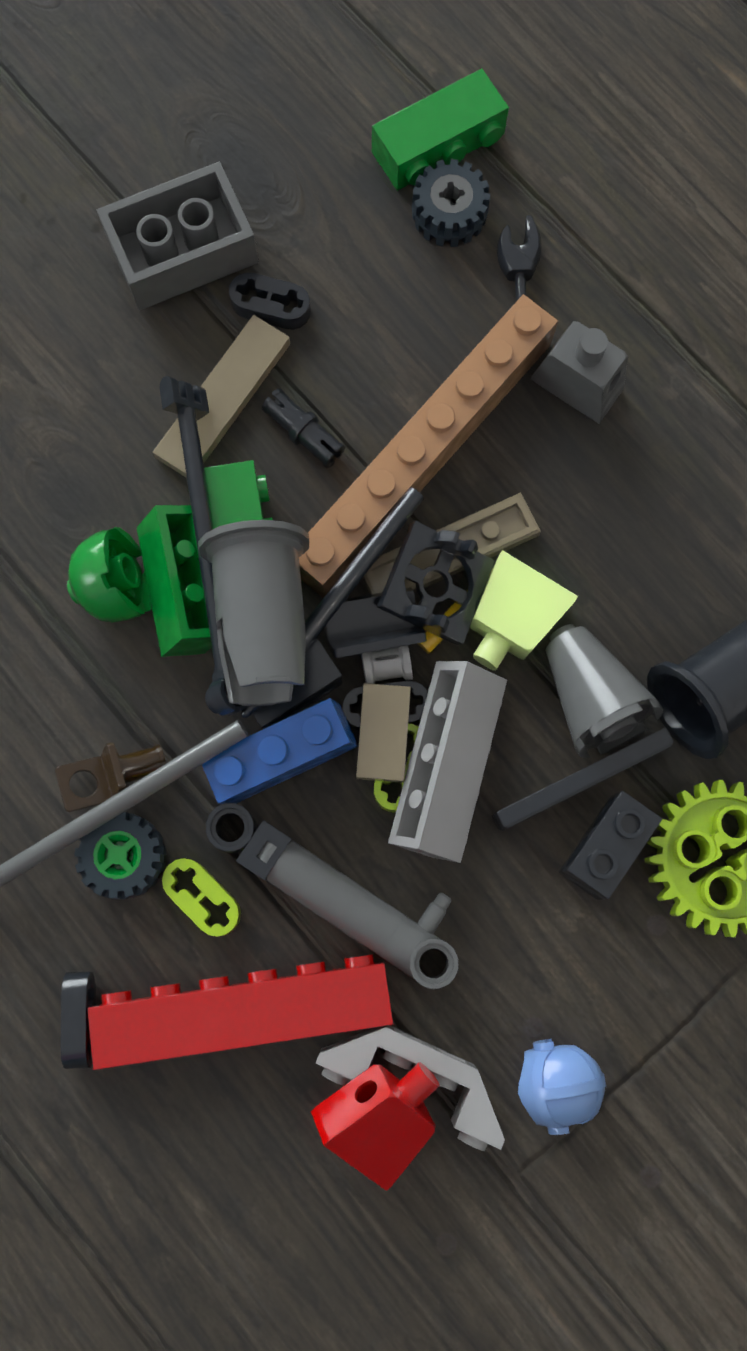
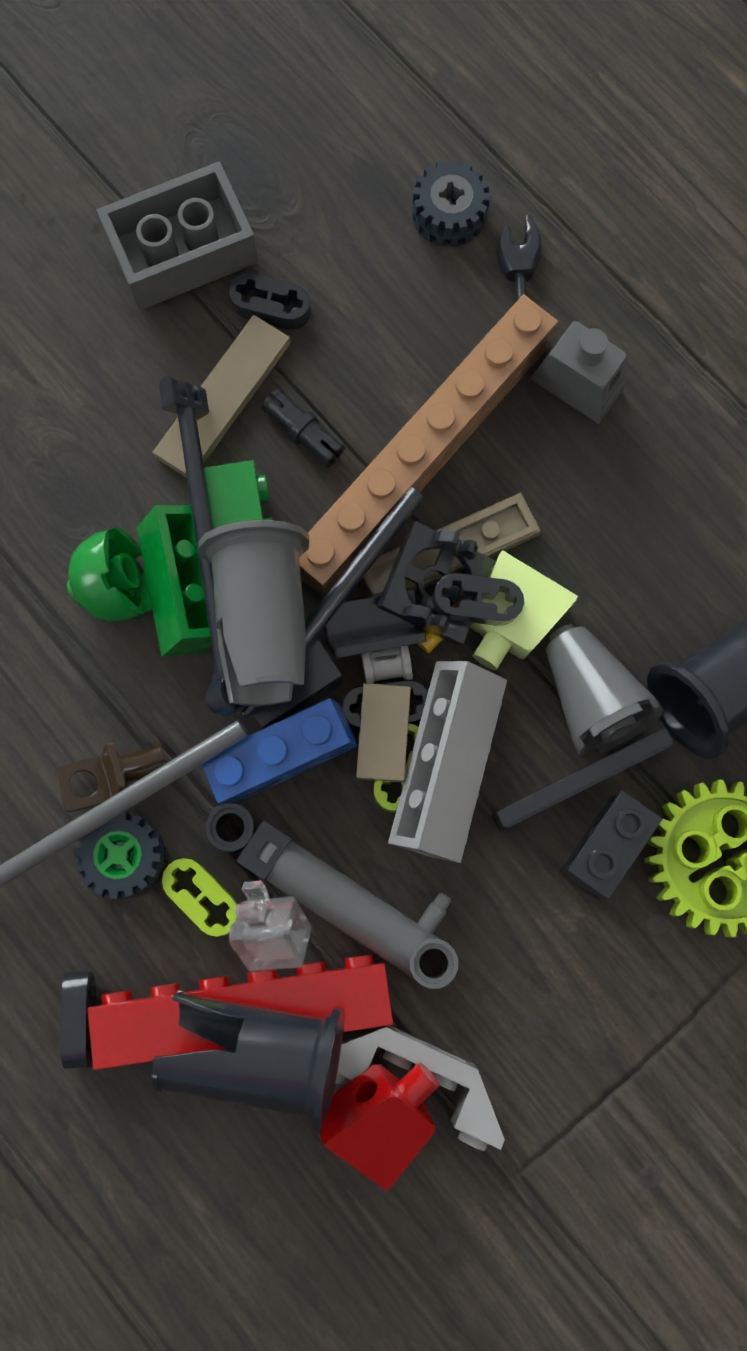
(268, 930): none -> clear brick
(278, 1060): none -> black piece
(439, 128): green brick -> none
(479, 588): none -> black beam
(560, 1086): medium blue cap -> none

